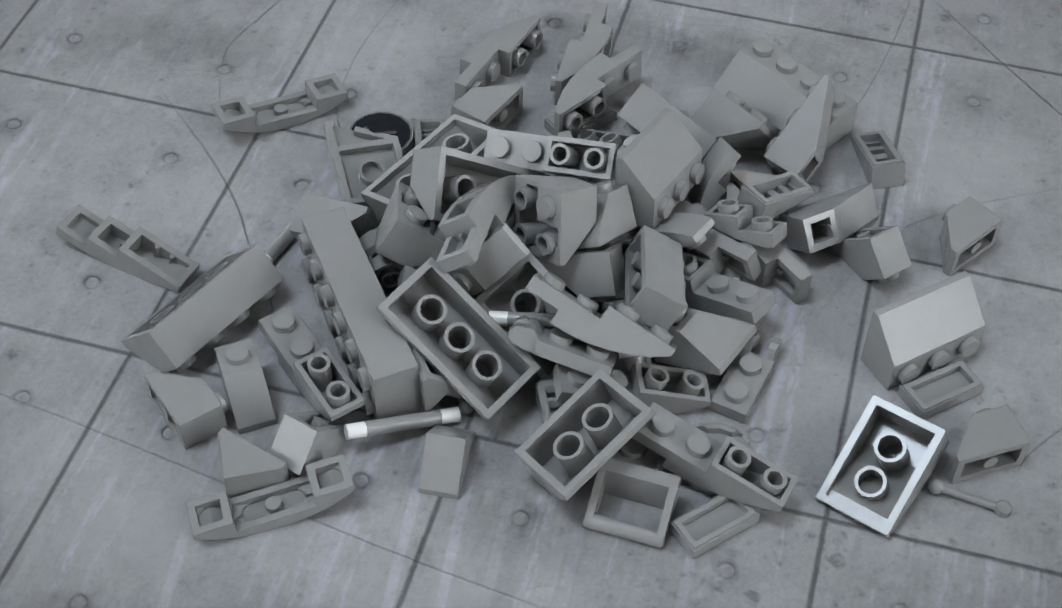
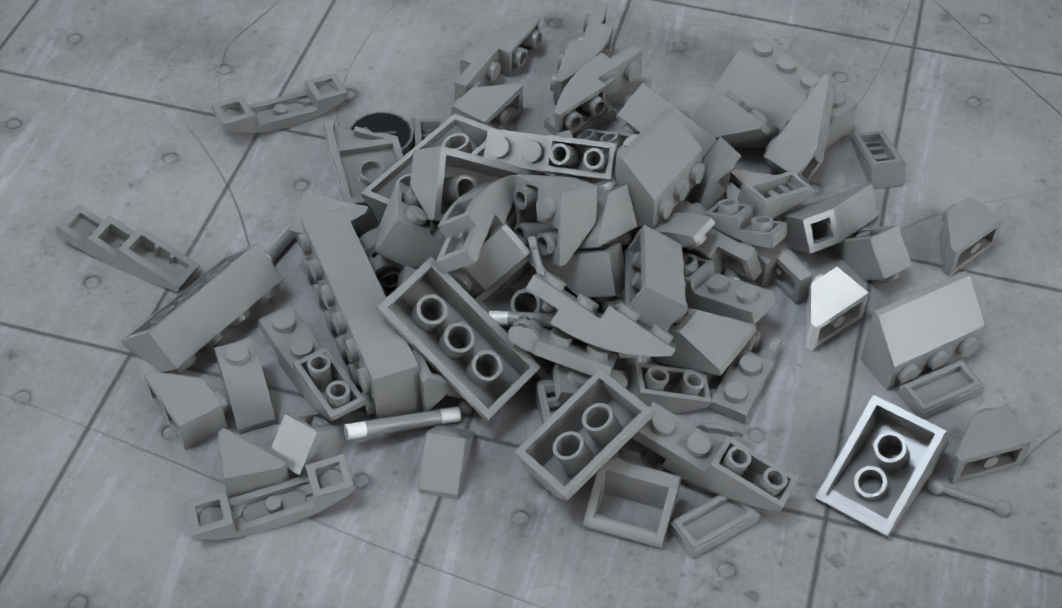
(539, 269): none -> light grey hinge
(832, 306): none -> white slope

